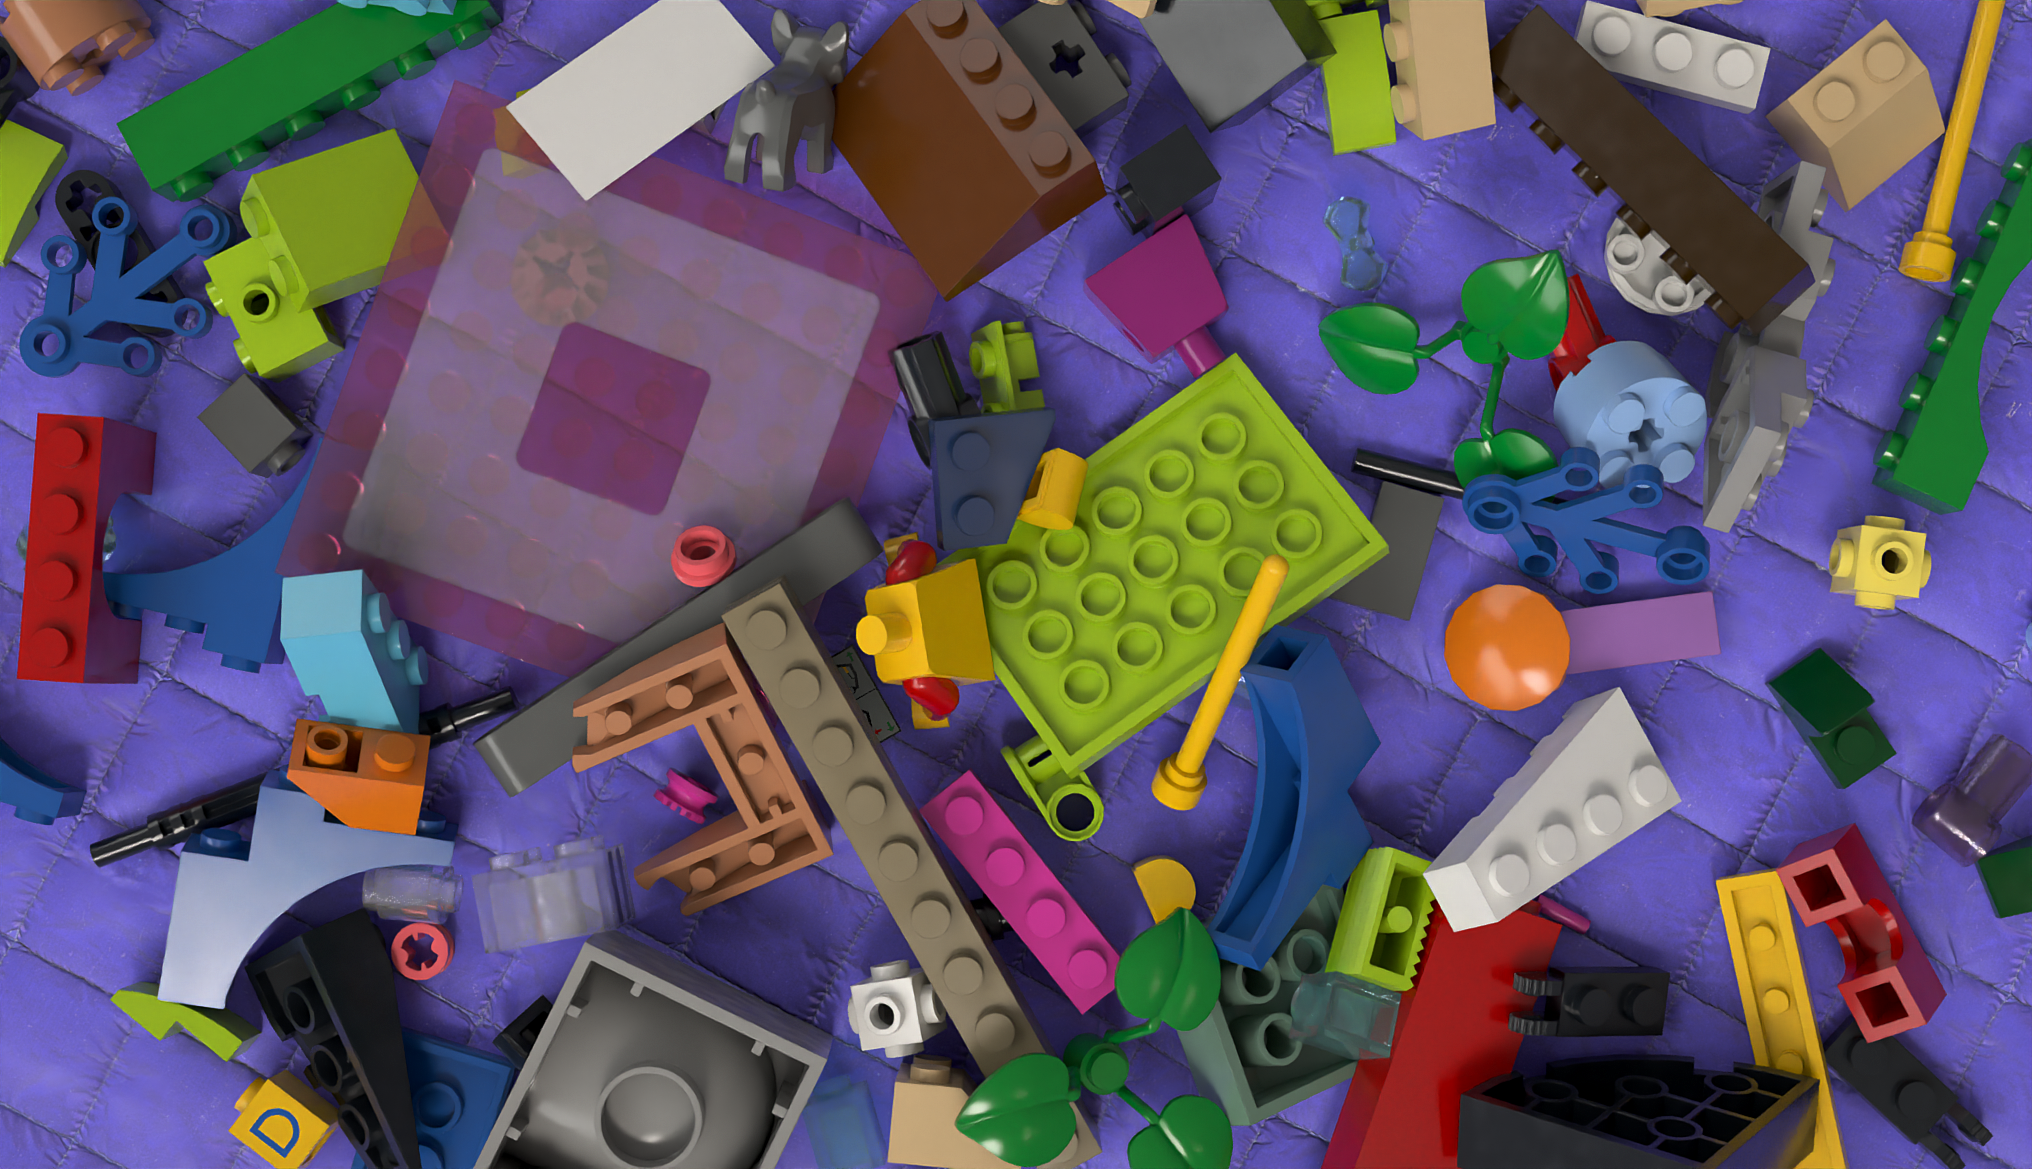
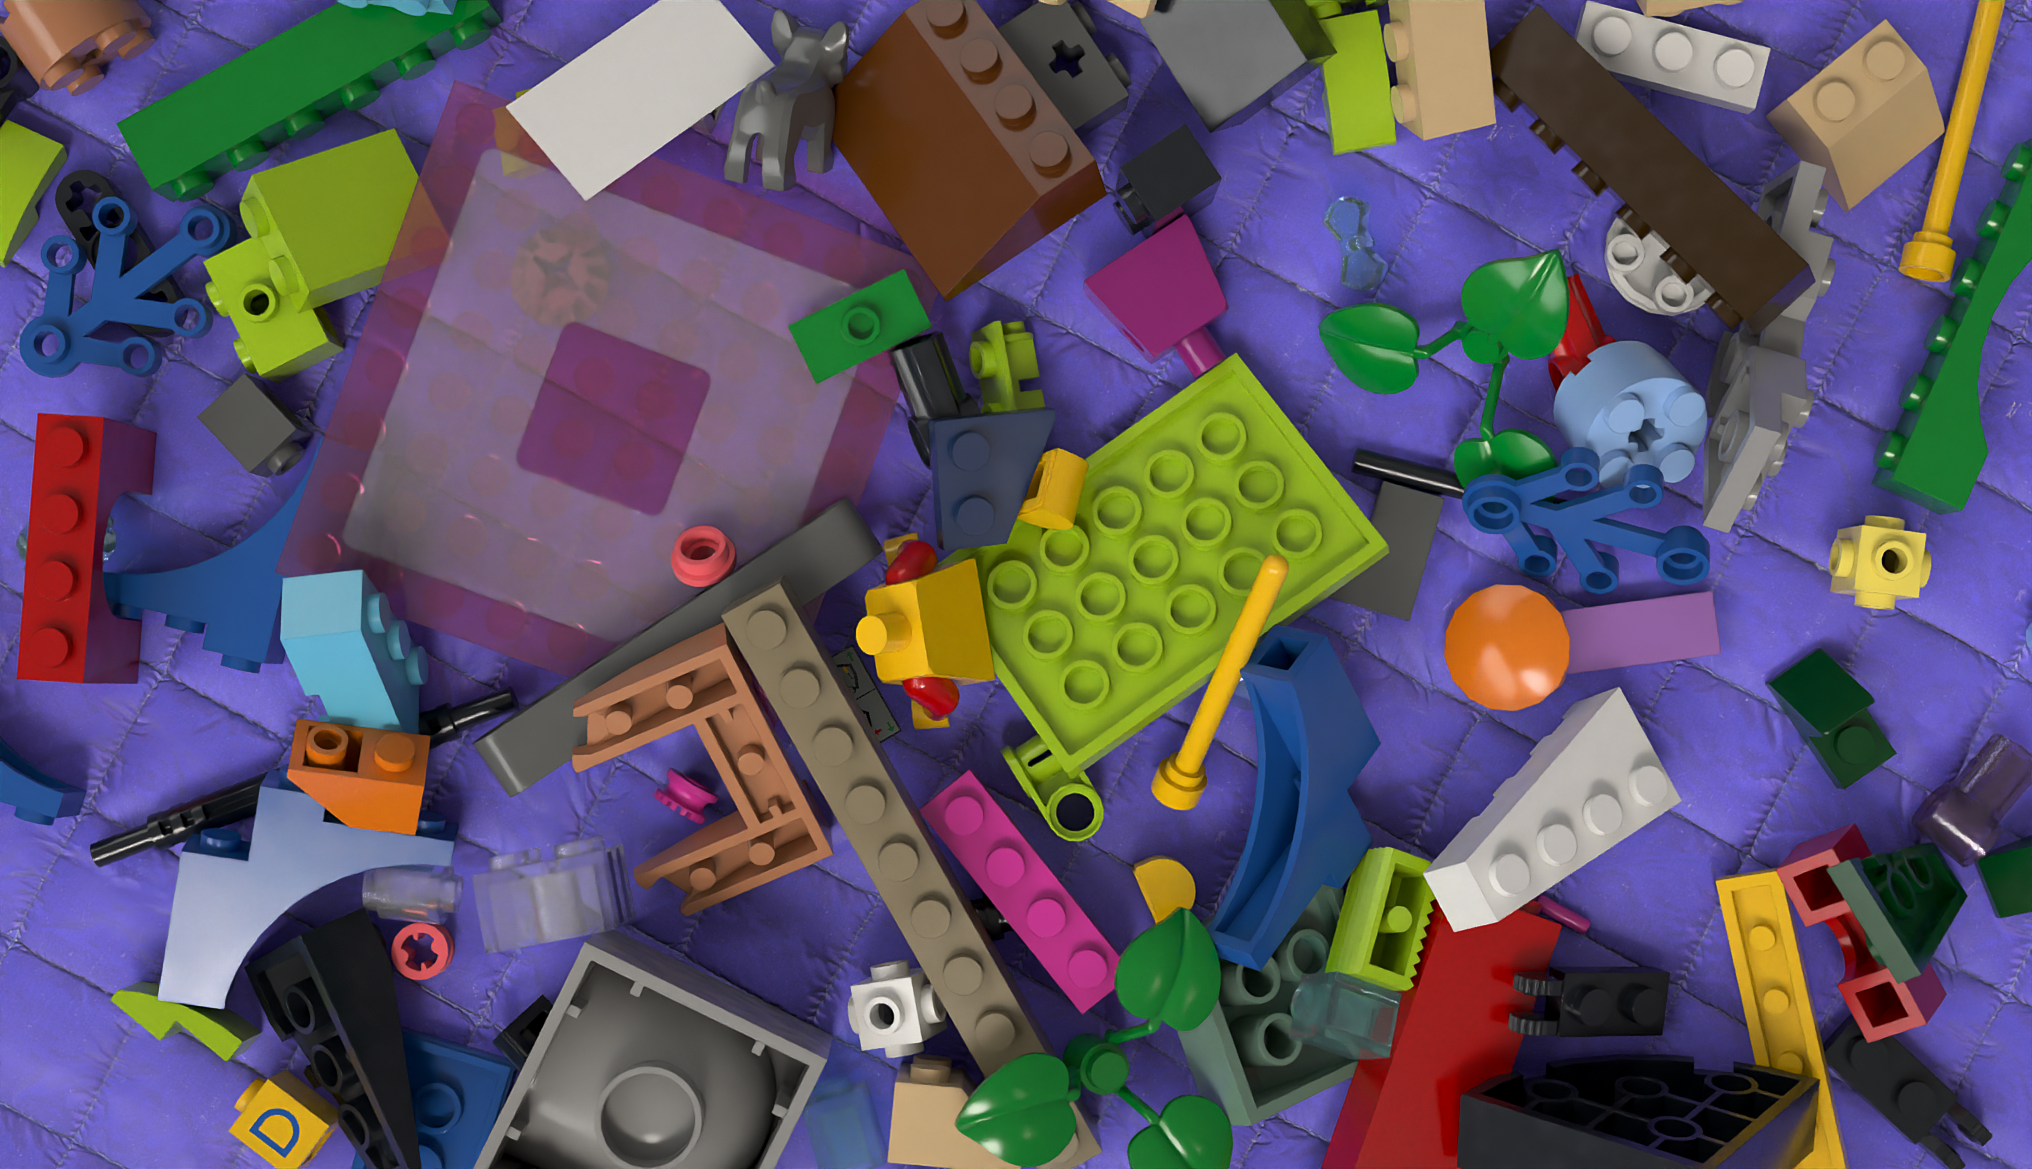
(859, 326): none -> green plate
(1902, 904): none -> dark green wing

